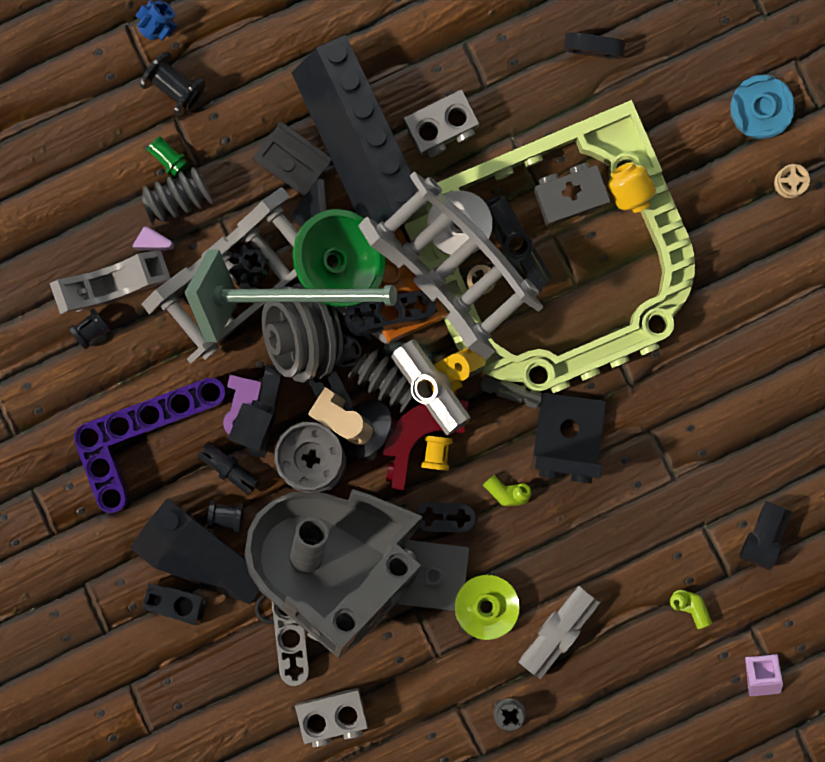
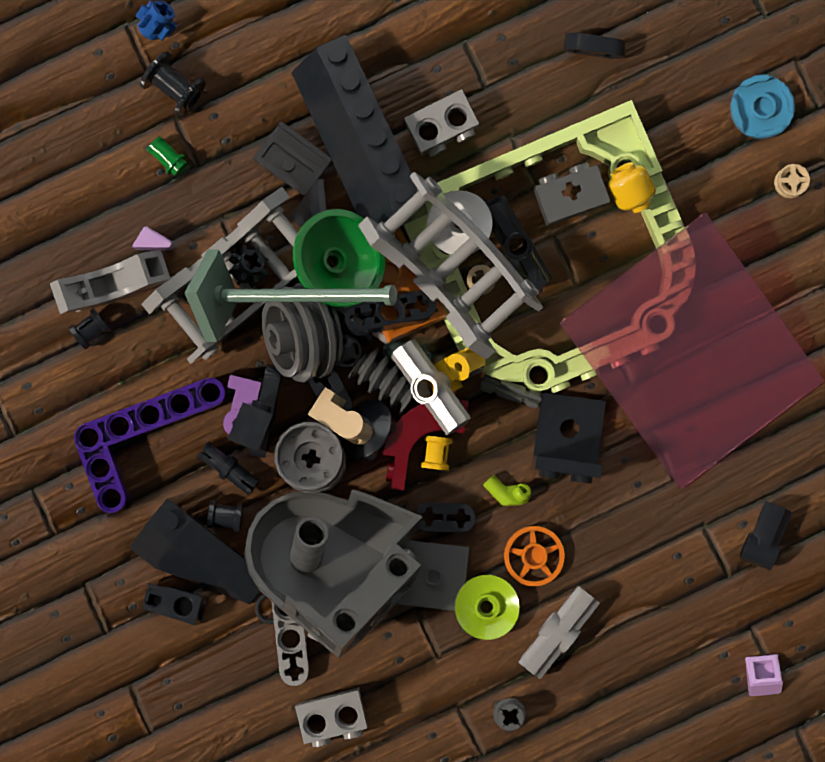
(175, 195): dark grey piece -> none
(534, 555): none -> orange wheel
(692, 351): none -> clear pink piece
(693, 604): lime arm -> none

